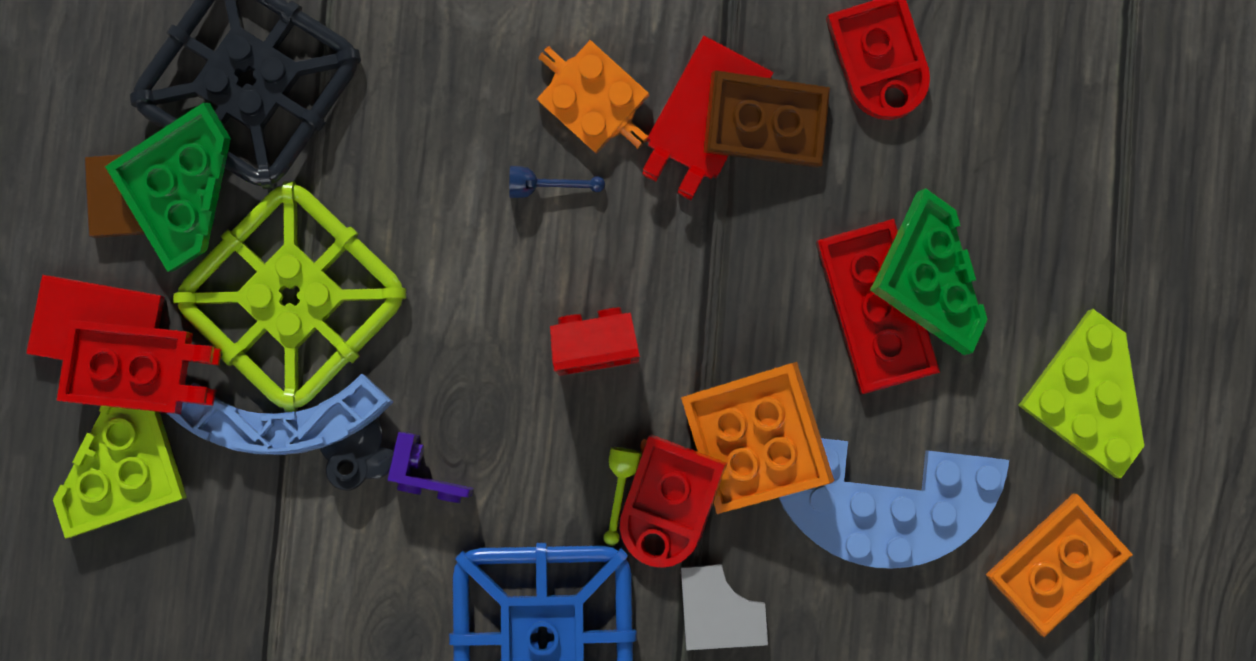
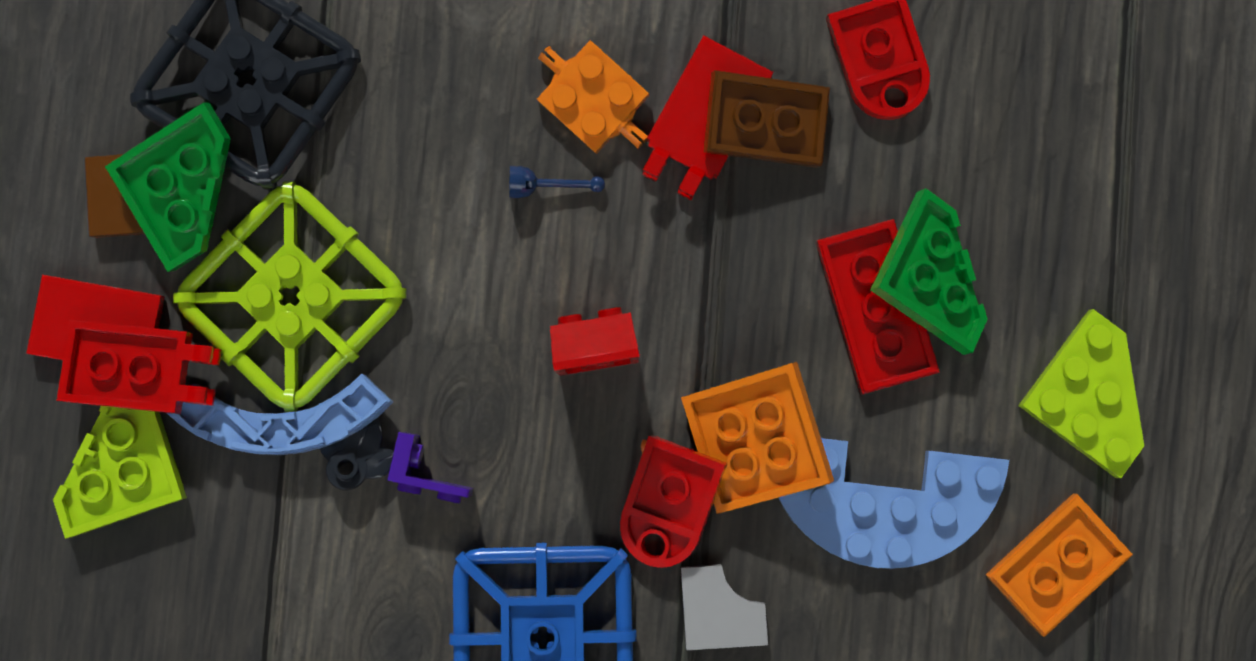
(623, 464): lime hinge -> none

